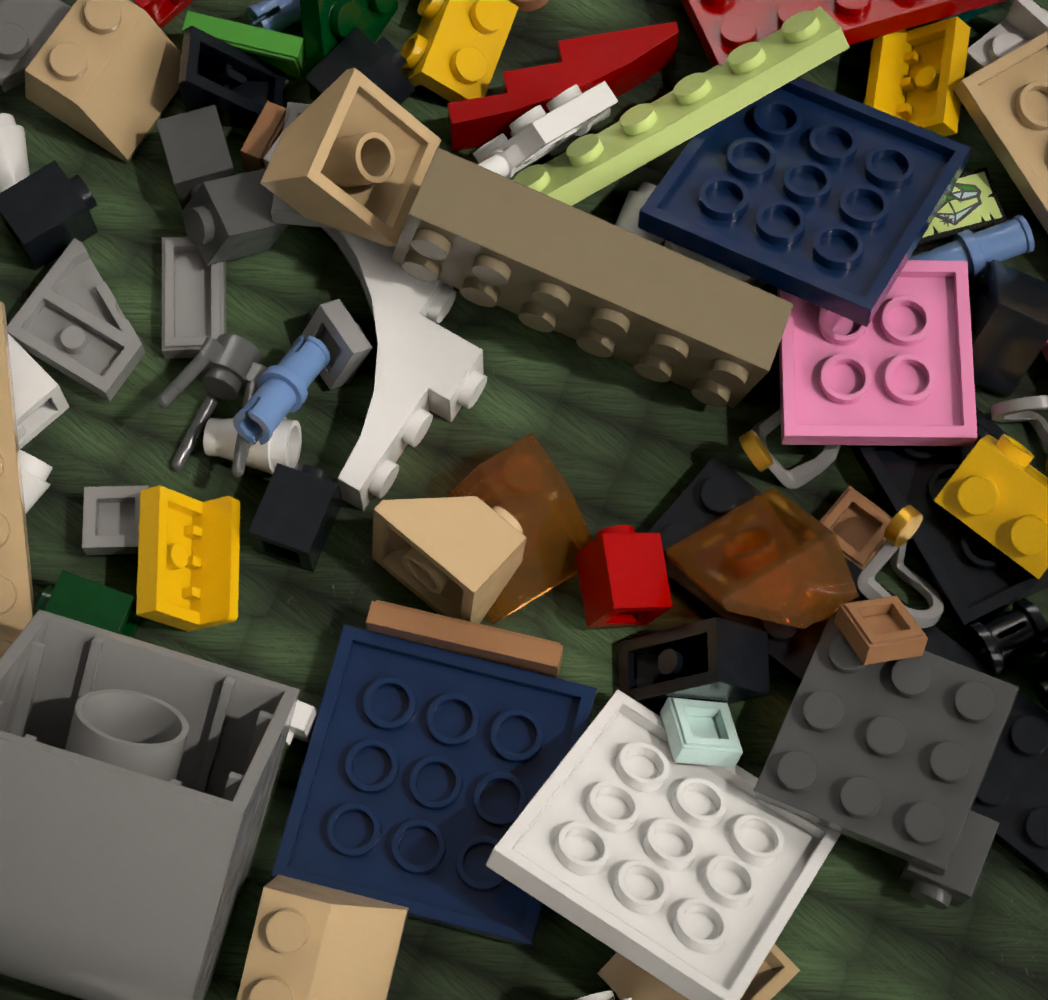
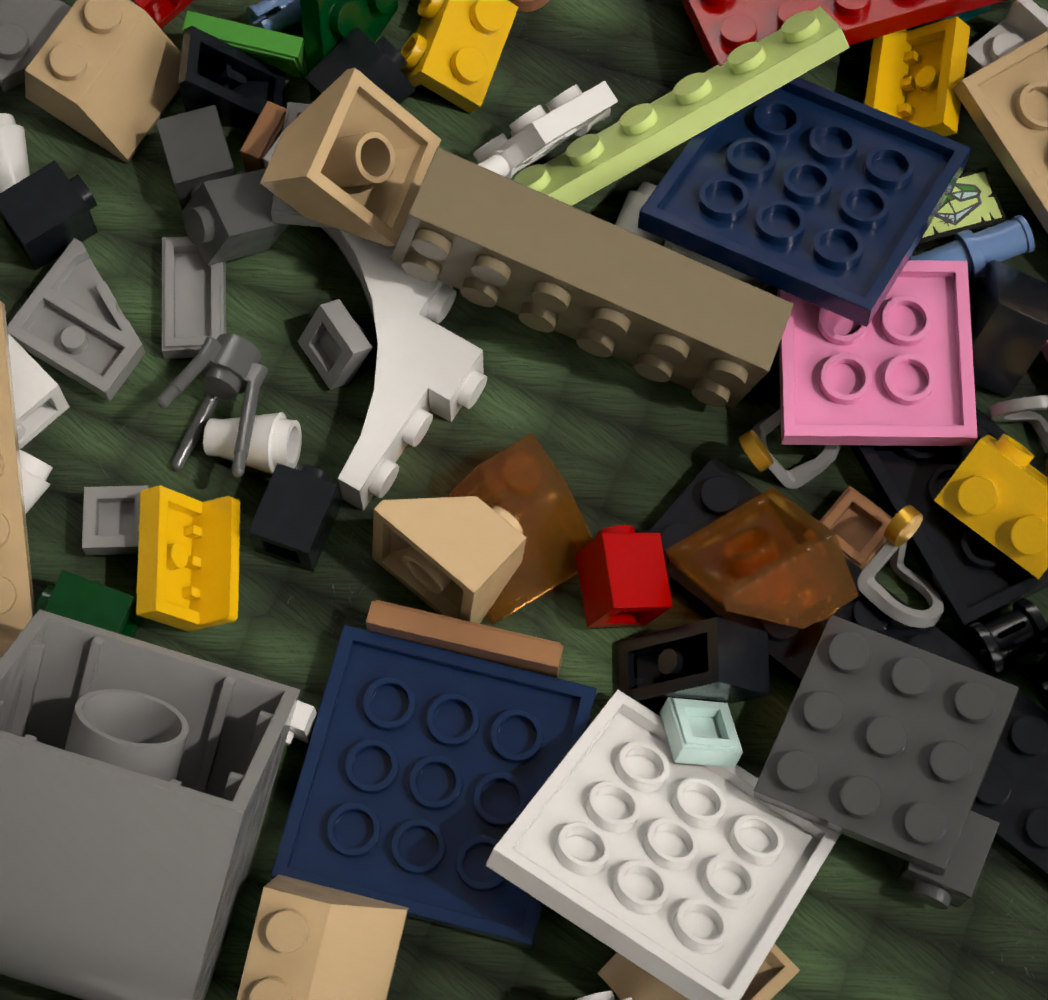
(281, 389): medium blue pin -> none
(615, 57): red slope -> none
(880, 630): medium nougat tile -> none

